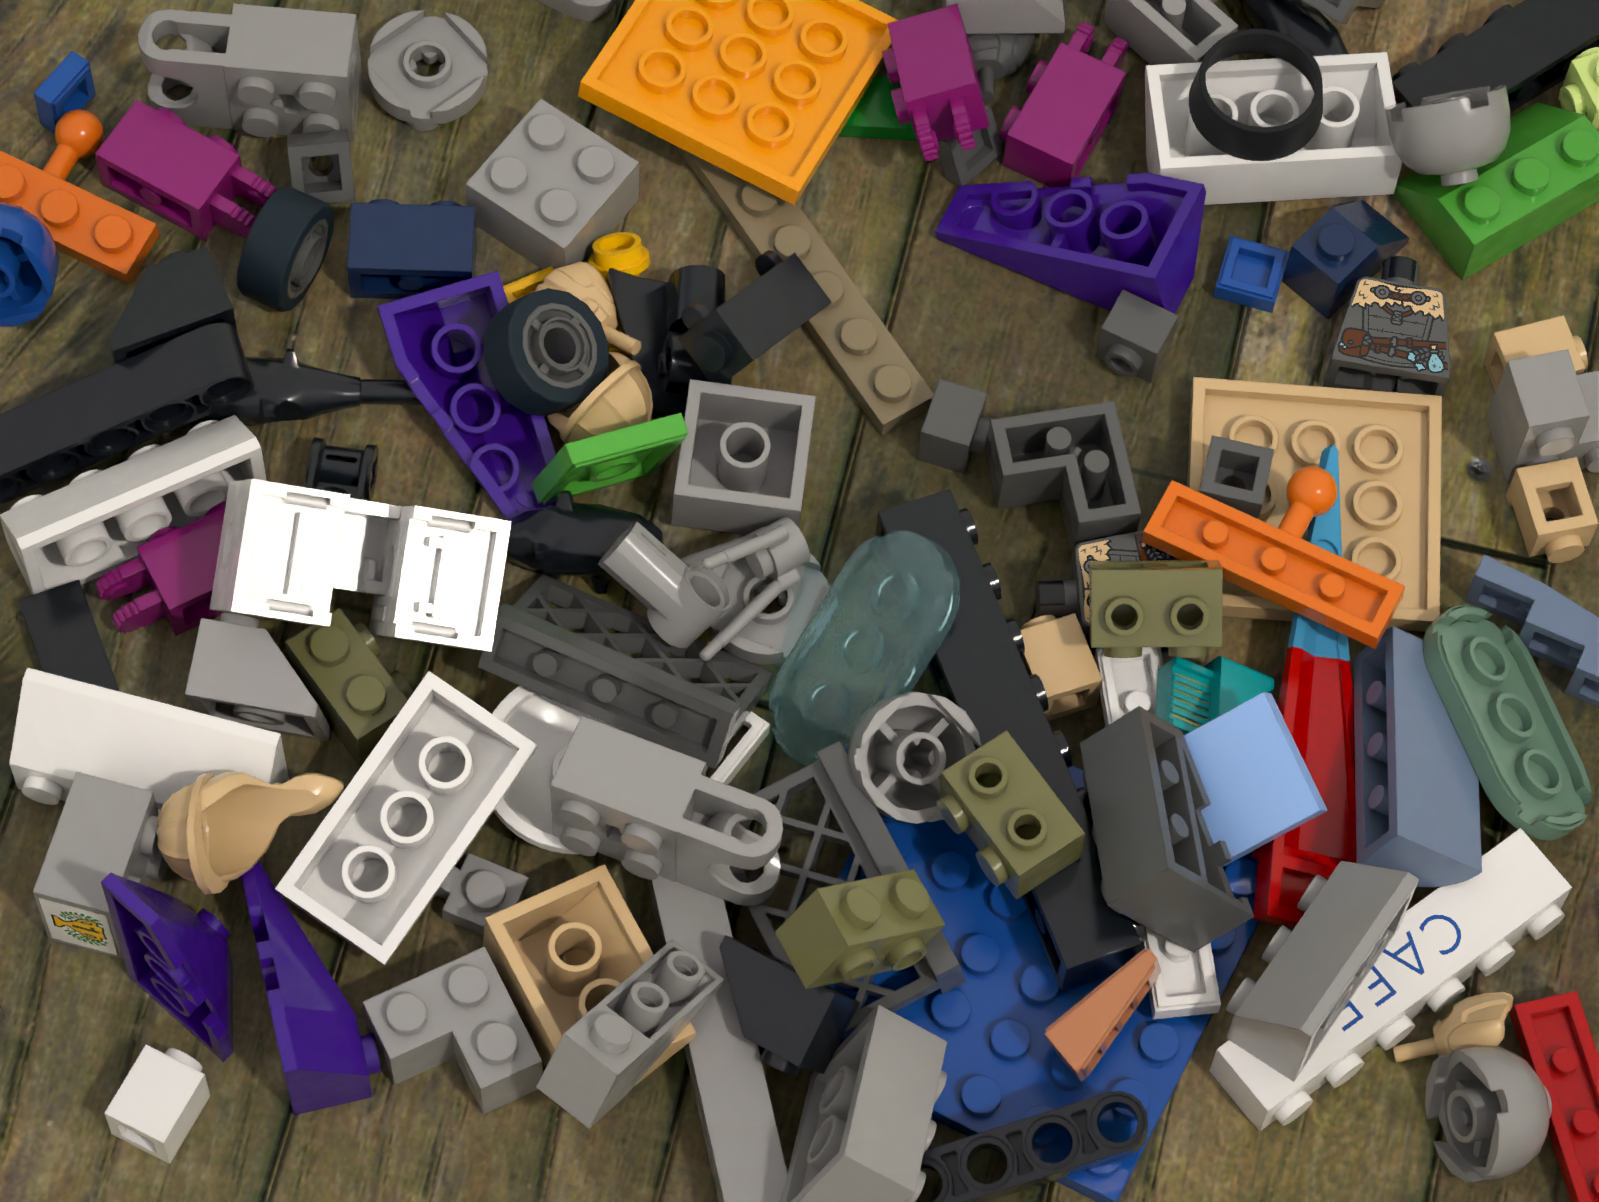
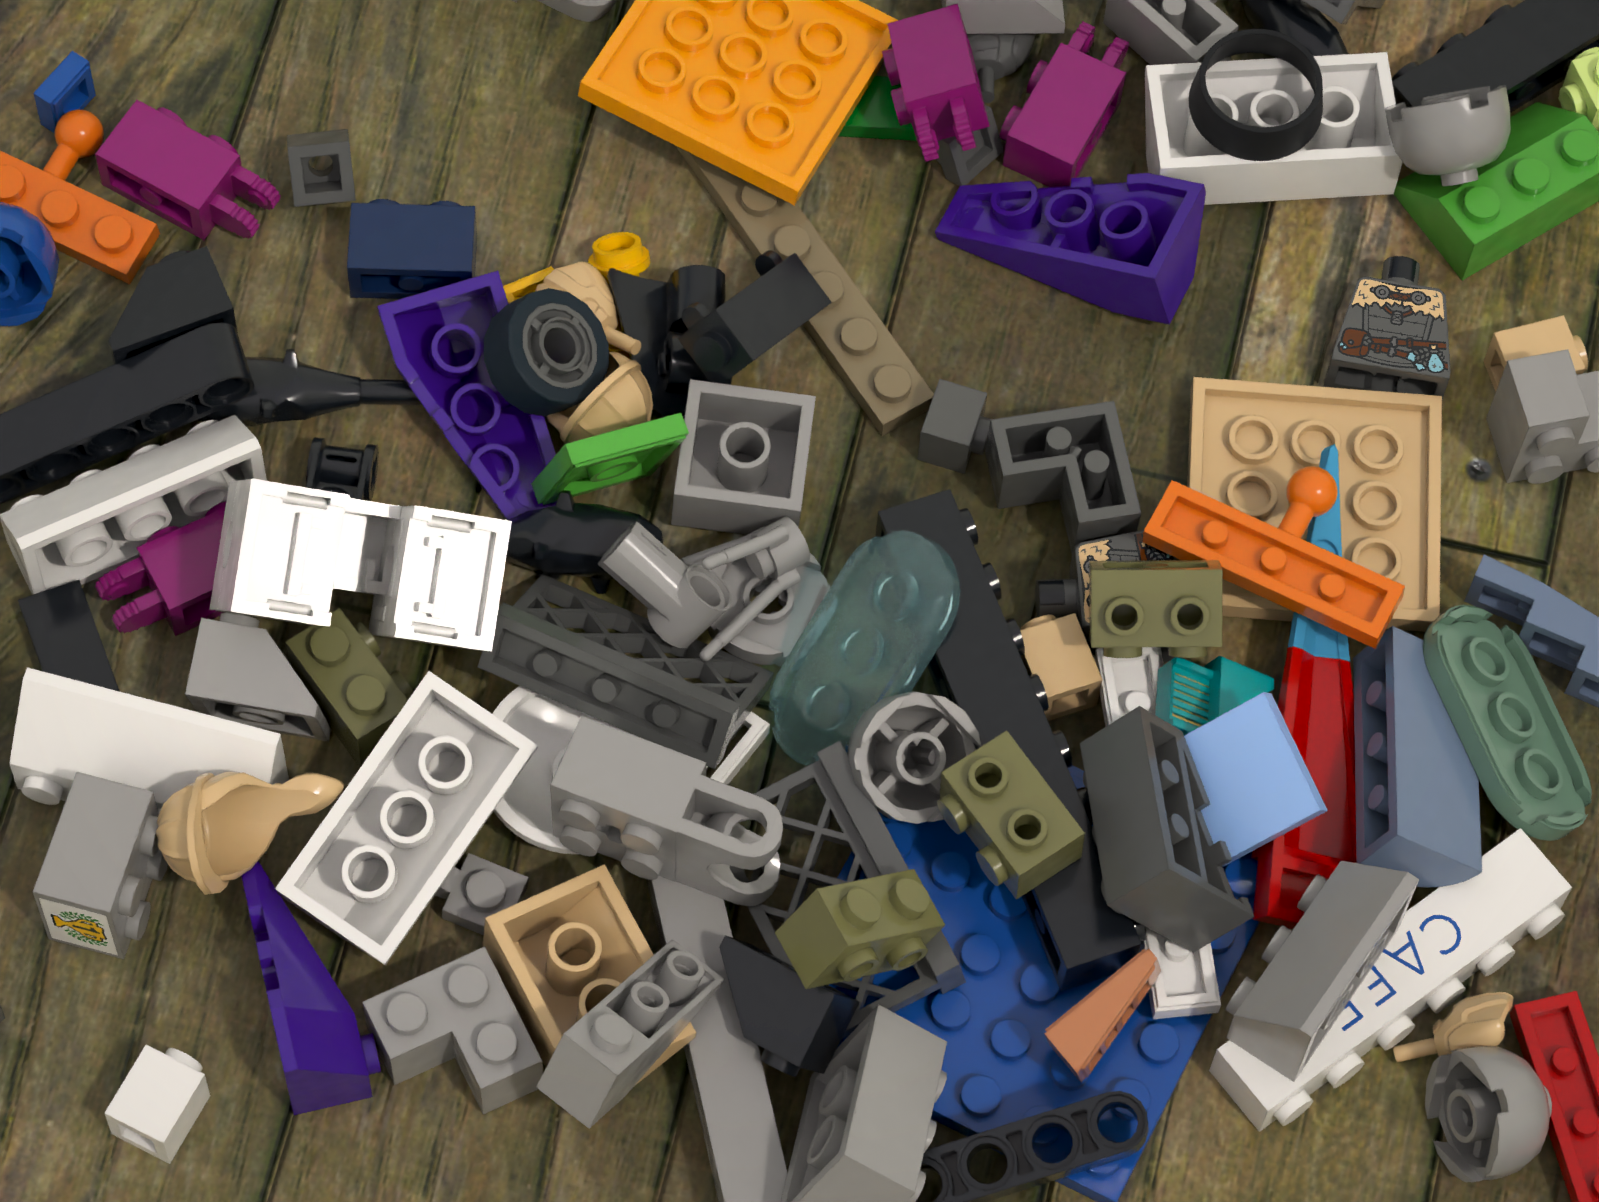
(176, 958): dark purple wedge -> none
(257, 69): light grey brick -> none
(285, 248): black wheel -> none
(432, 99): light grey plate -> none
(553, 189): light grey brick -> none
(1136, 337): dark grey plate -> none
(1236, 474): dark grey plate -> none
(1251, 274): blue tile -> none
(1337, 251): dark blue slope -> none
(1558, 493): tan brick -> none

